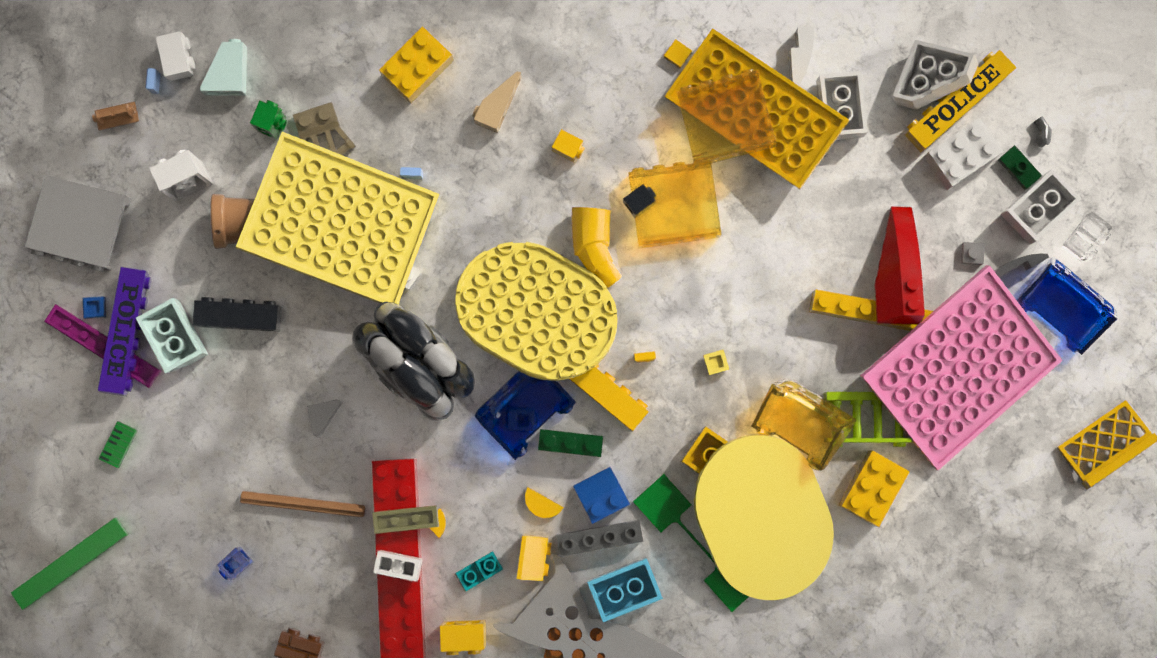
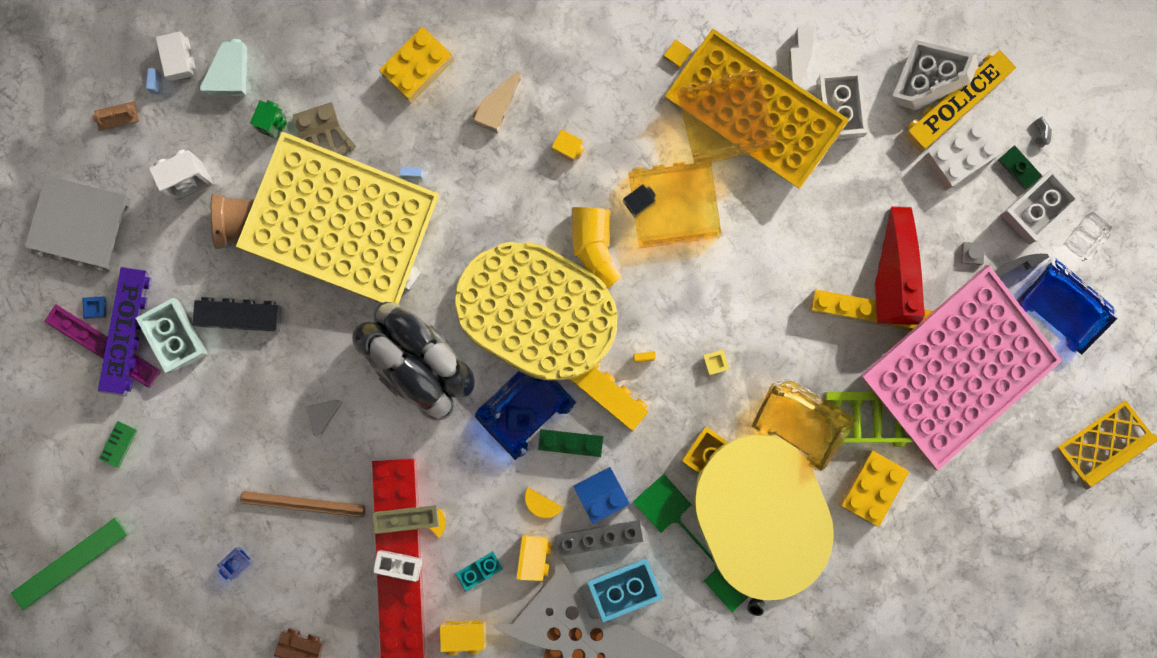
(756, 607): none -> black hinge

